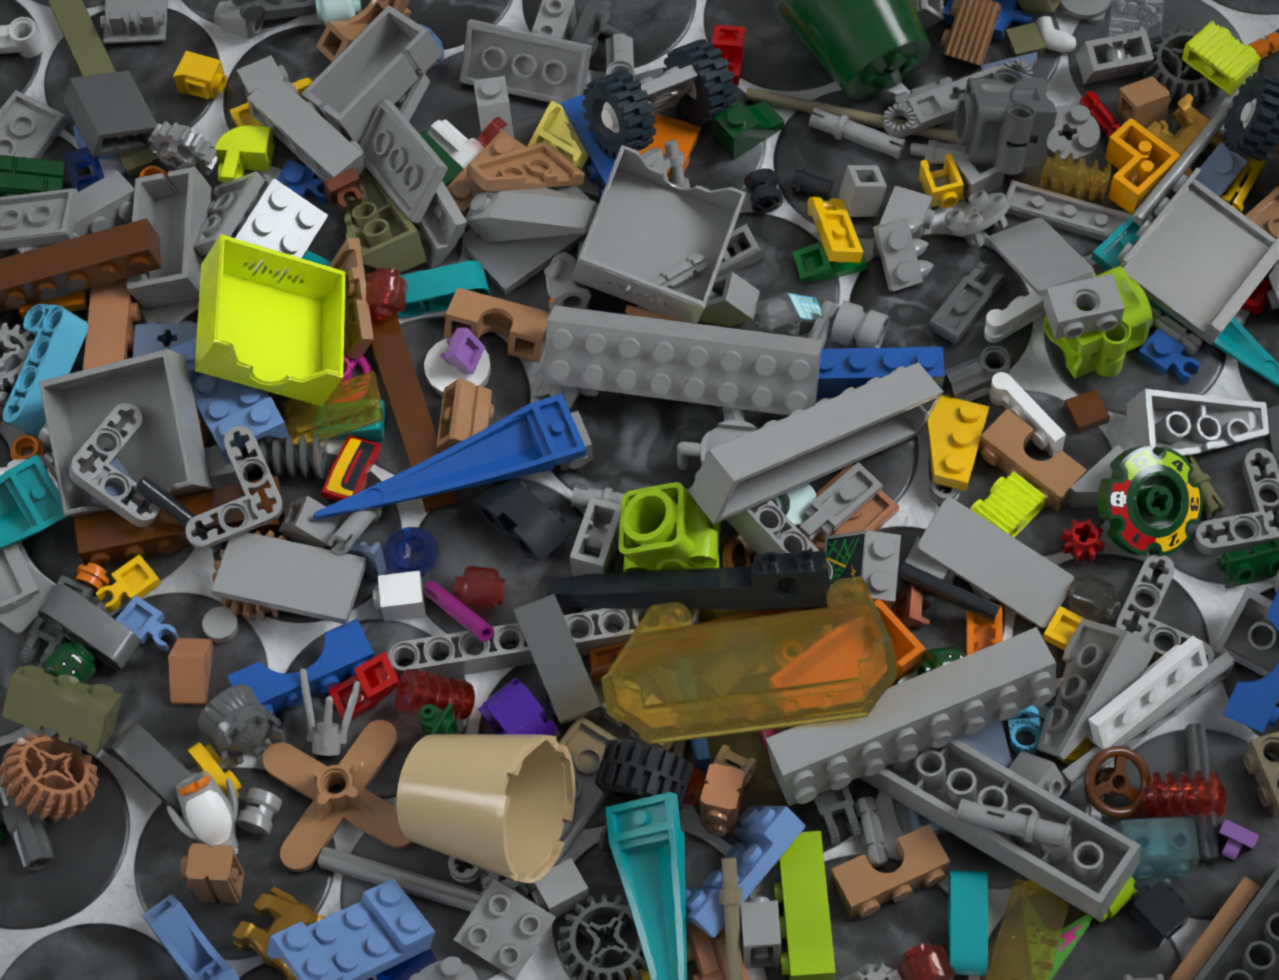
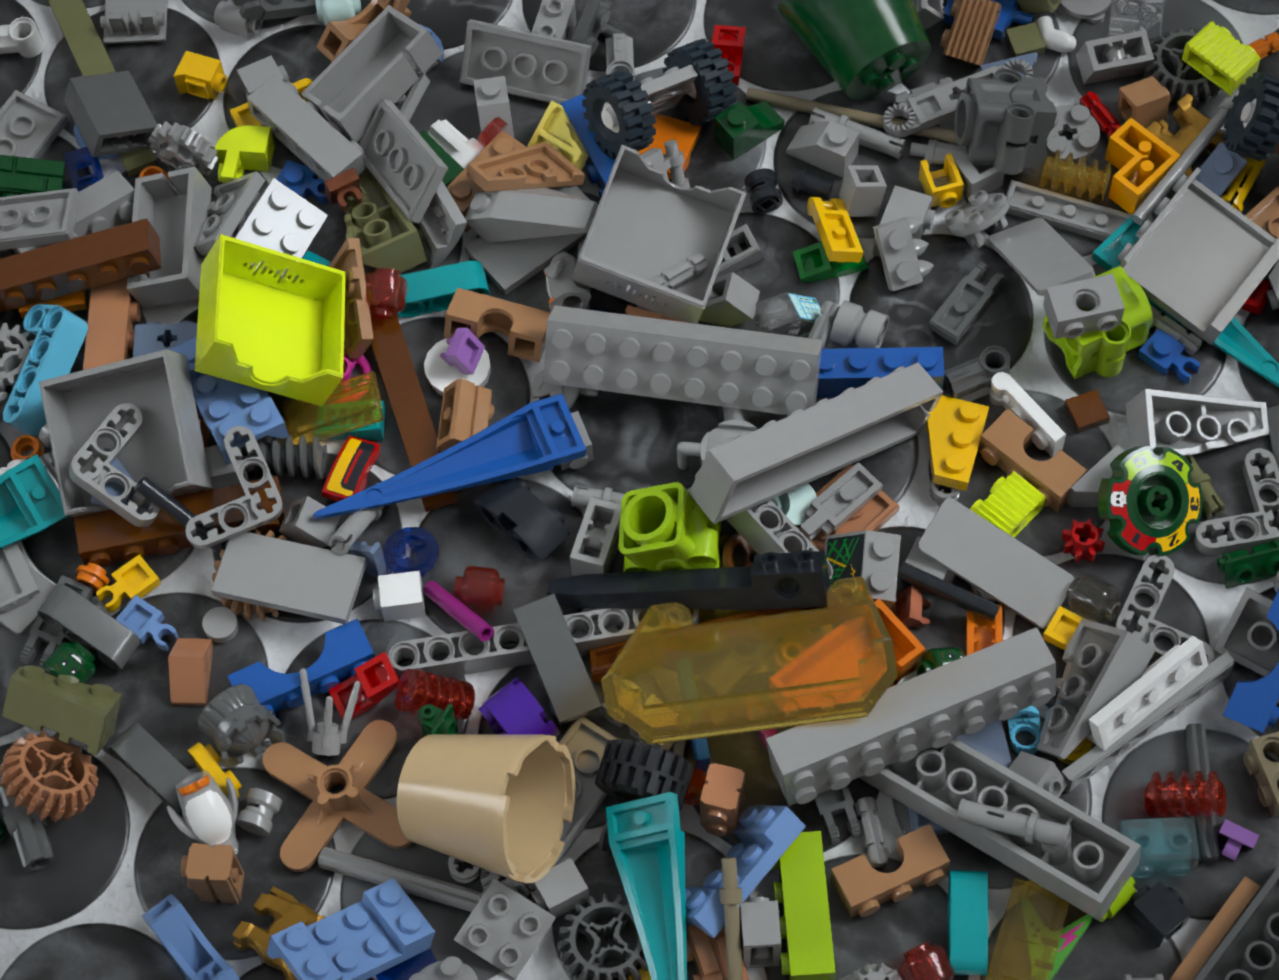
(727, 757): light grey bush -> none
(825, 146): none -> light grey slope
(1016, 316): white plate -> none
(1101, 783): reddish brown piece -> none

